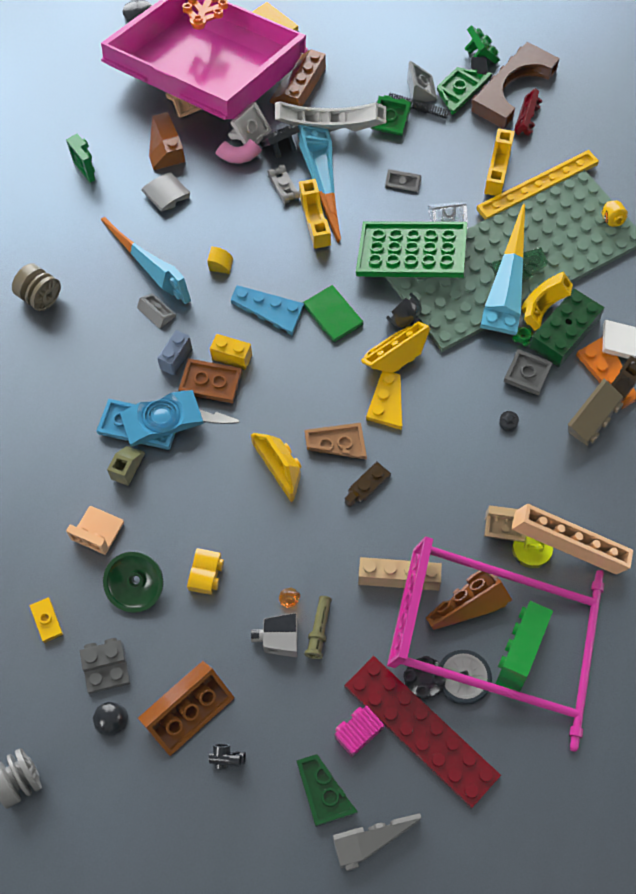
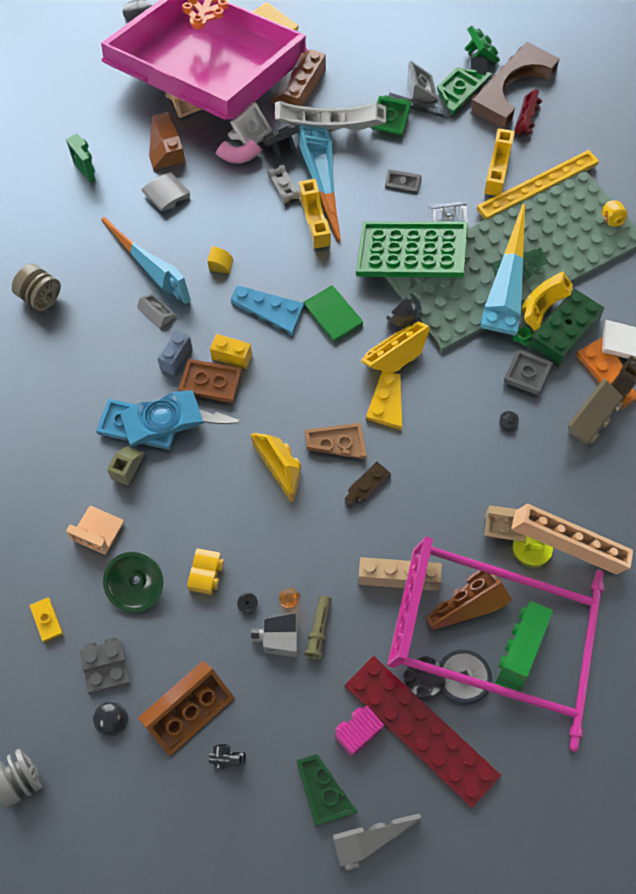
(247, 602): none -> black tile

